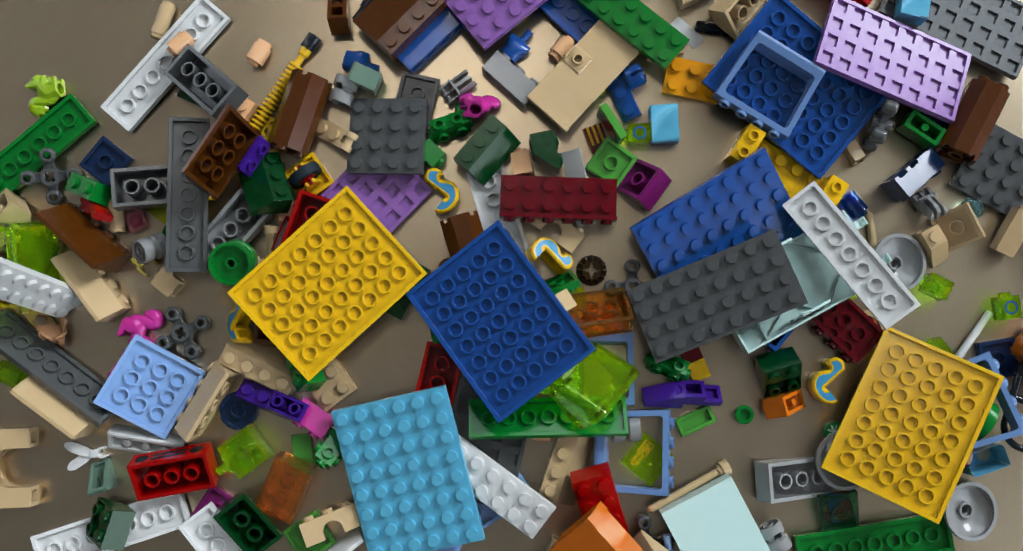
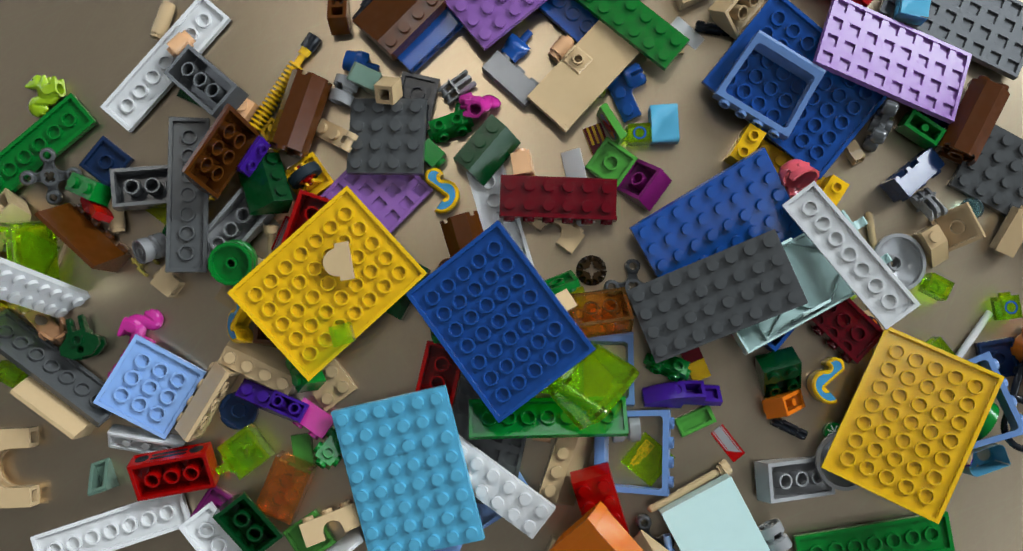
(81, 343): none -> dark green hinge
(85, 454): white piece -> none
(92, 287): tan slope -> none
(110, 524): dark green slope -> none
(137, 221): clear pink plate -> none
(189, 329): dark grey gear -> none
(258, 53): light nougat brick -> none
(339, 261): none -> tan piece
(342, 334): none -> clear neon green brick
(388, 90): none -> tan brick
(544, 150): dark green slope -> none
(550, 254): yellow animal -> none
(684, 81): light orange plate -> none
(727, 443): none -> sticker
(743, 414): green tile -> none
(789, 428): none -> black axle
(797, 175): none -> coral helmet
(838, 510): clear green tile -> none
(853, 205): clear blue brick -> none
(971, 511): light grey dish -> none

